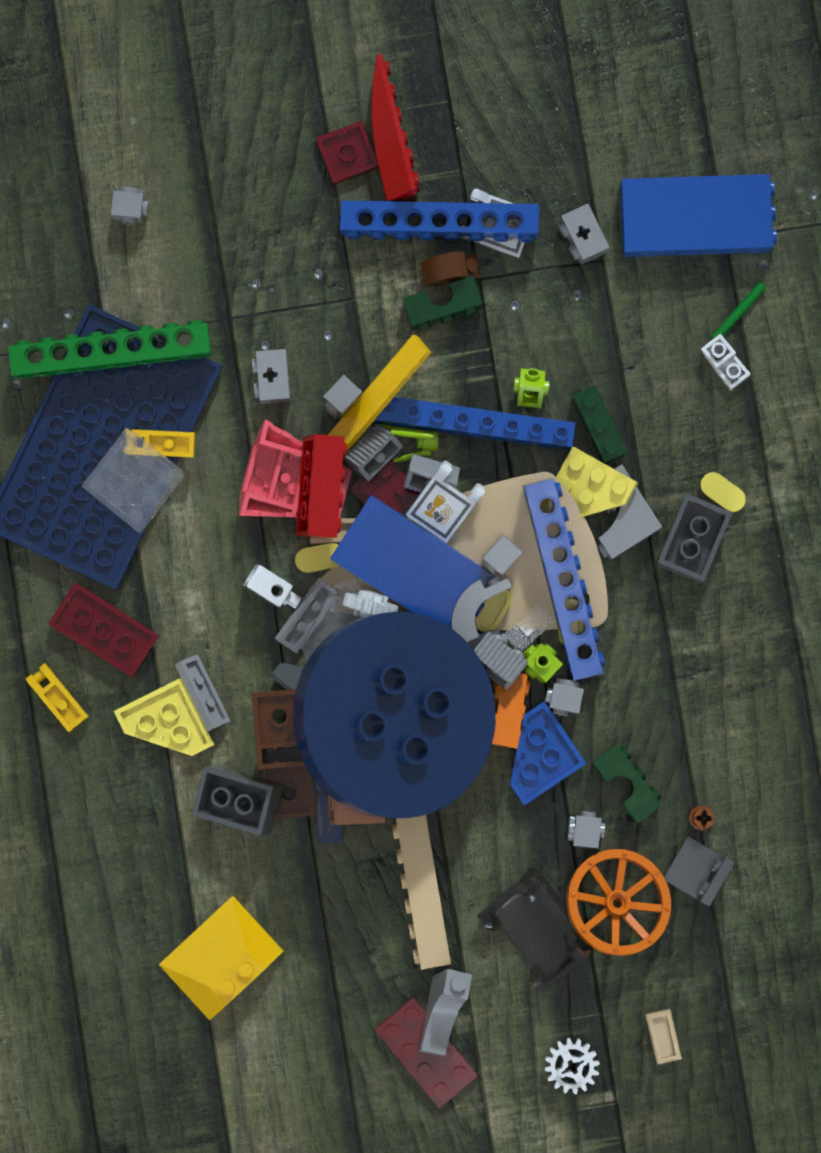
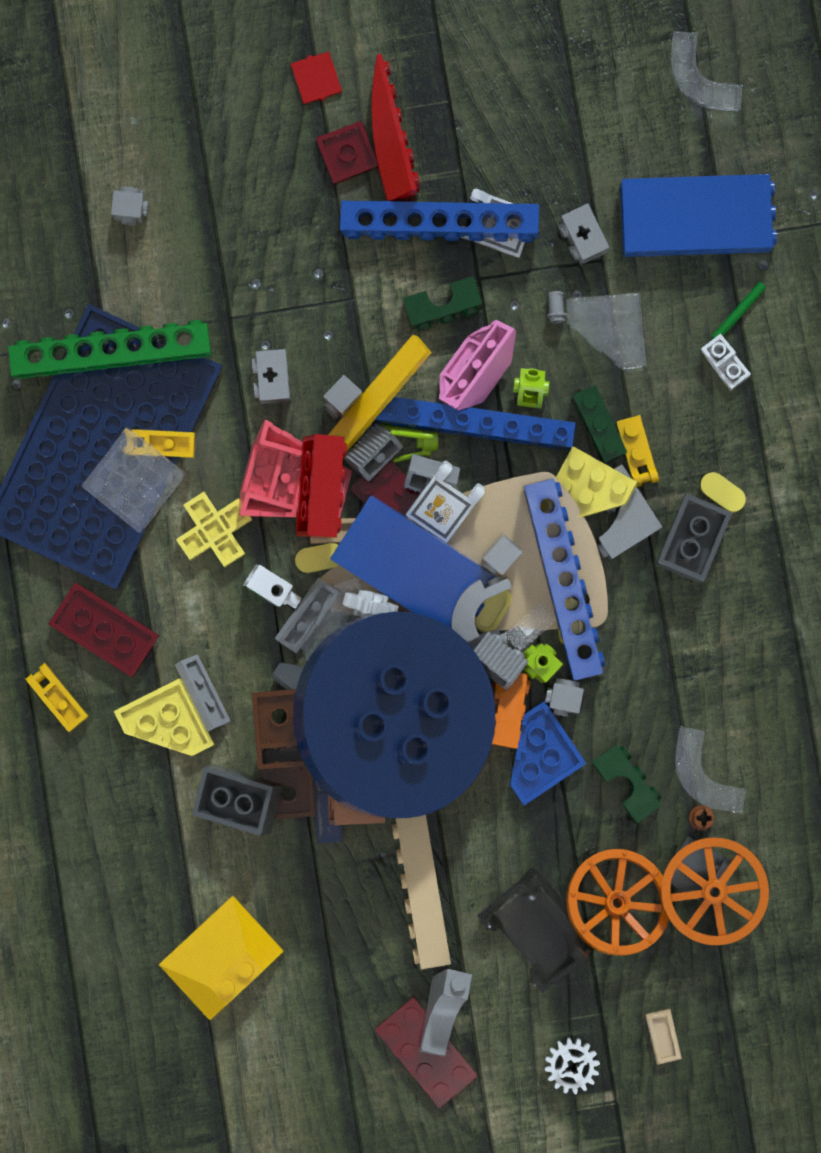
(213, 530): none -> light yellow plate
(316, 77): none -> red piece
(449, 268): reddish brown brick -> none
(477, 366): none -> bright pink wedge
(556, 307): none -> light grey pin
(585, 830): light grey brick -> none
(611, 326): none -> clear plate
(638, 450): none -> yellow plate
(687, 929): none -> orange wheel
(693, 83): none -> clear plate
(695, 781): none -> clear plate

